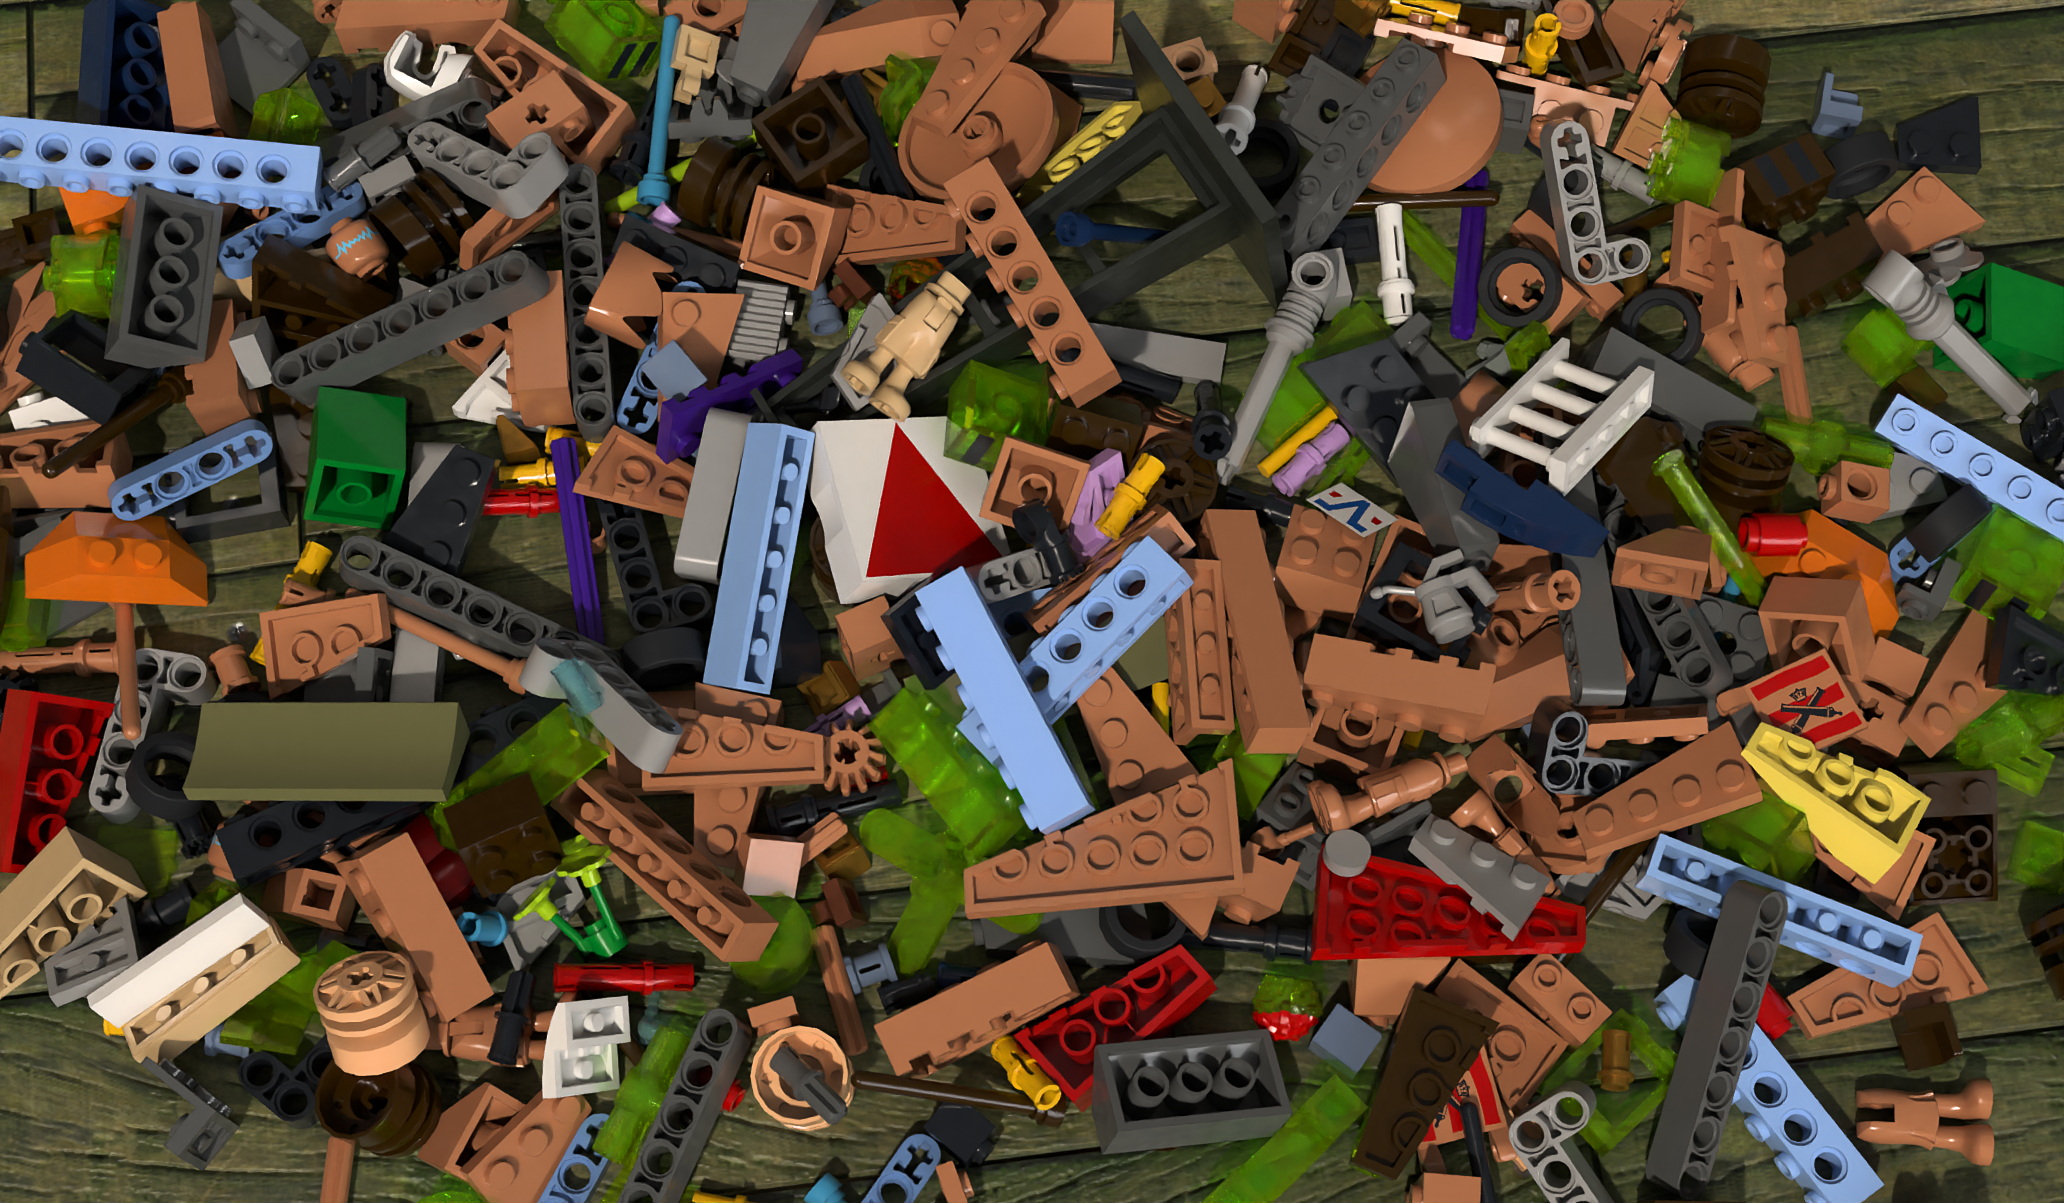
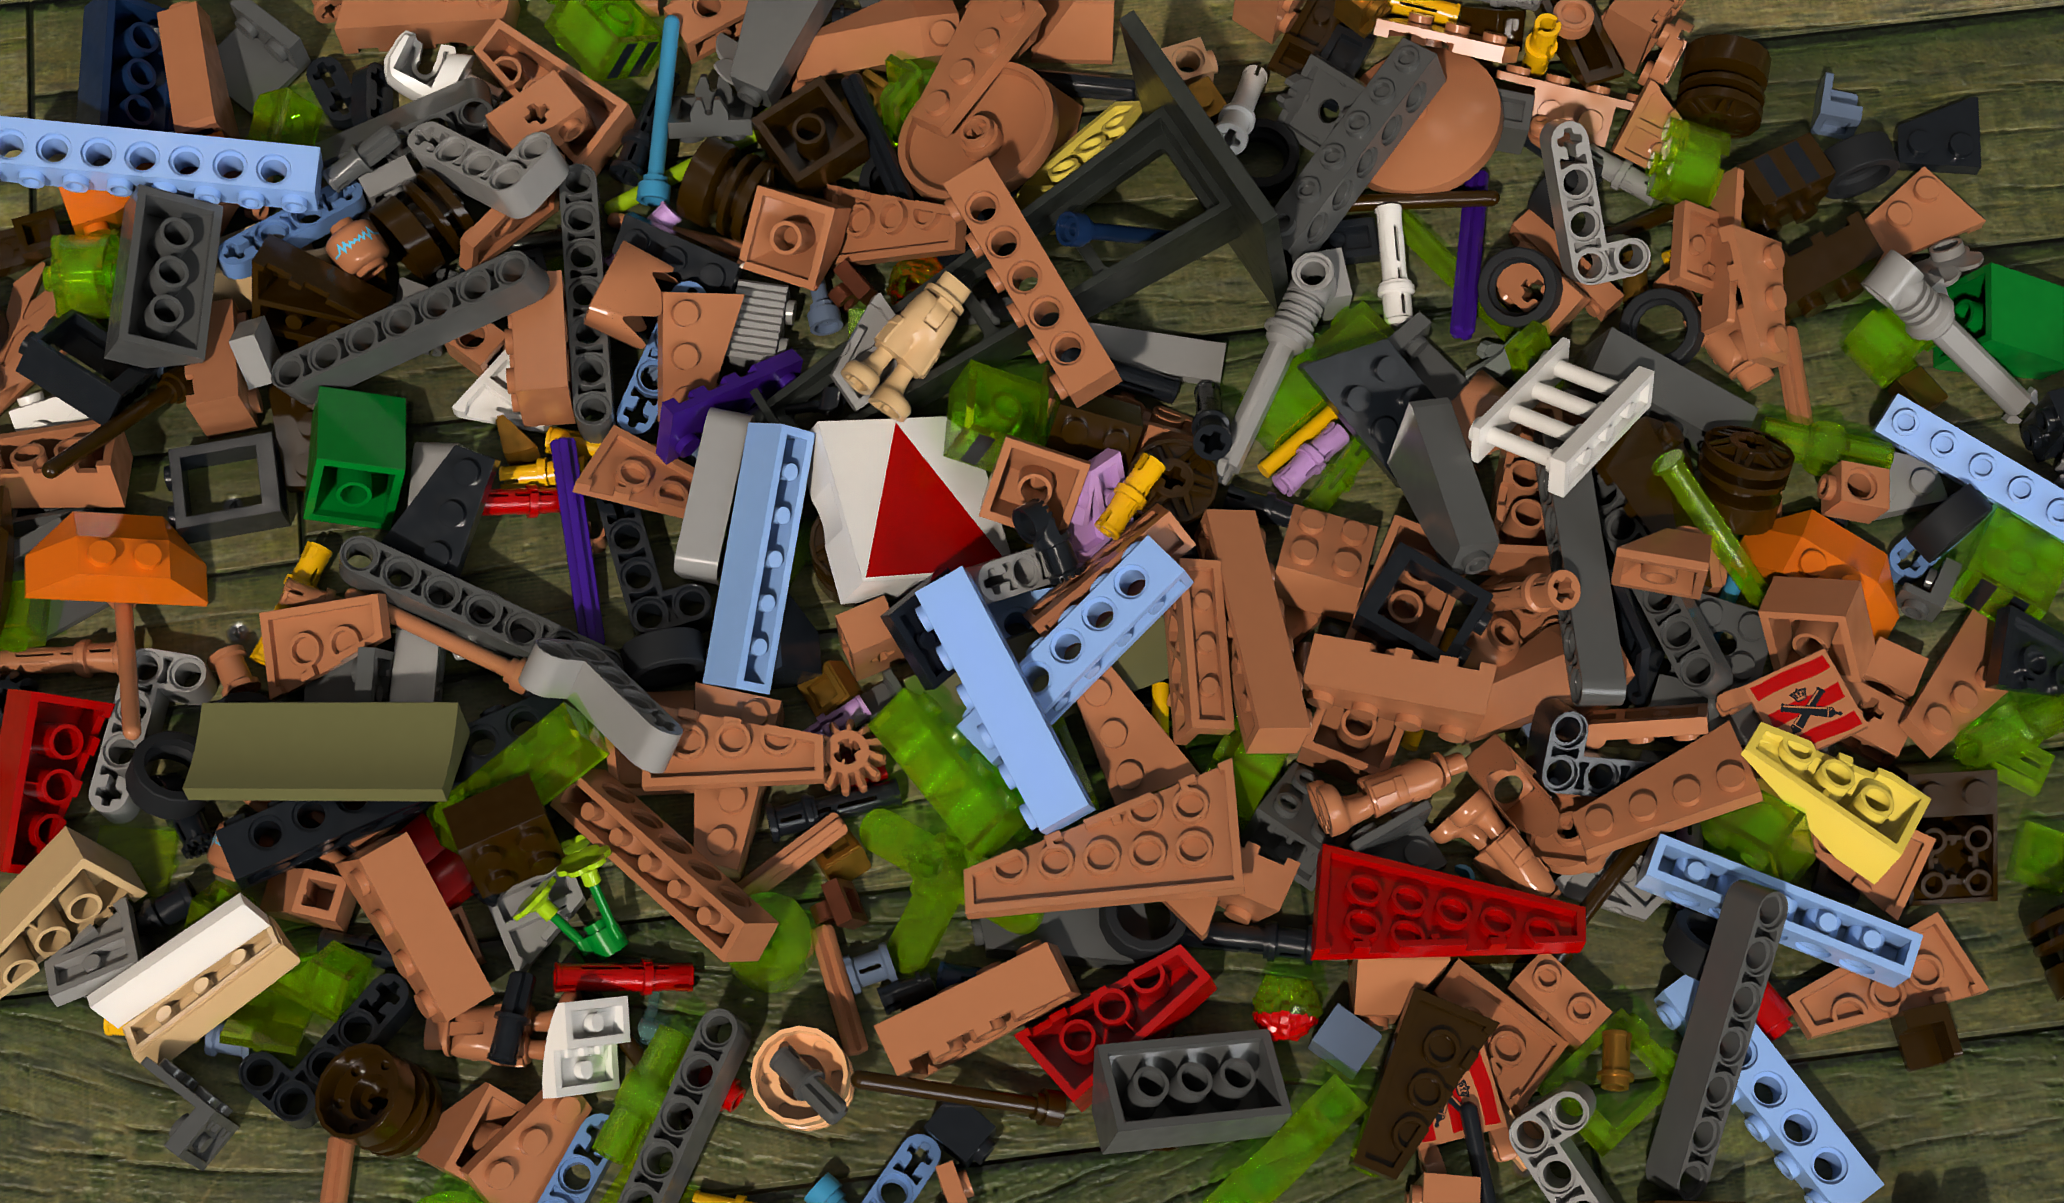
(187, 464): medium blue beam -> none
(371, 1013): light nougat wheel -> none
(487, 928): dark azure pin -> none
(577, 688): clear light blue pin -> none
(674, 372): sand blue panel -> none
(696, 57): tan plate -> none
(768, 864): piece -> none
(774, 1016): nougat plate -> none
(1025, 1072): yellow pin -> none
(1274, 845): nougat hand -> none
(1346, 853): light grey tile -> none
(1352, 509): white sticker -> none
(1443, 607): light grey piece -> none
(1488, 875): light grey wing -> none
(1533, 516): dark blue slope -> none
(1772, 534): red brick -> none
(1918, 1119): nougat piece -> none

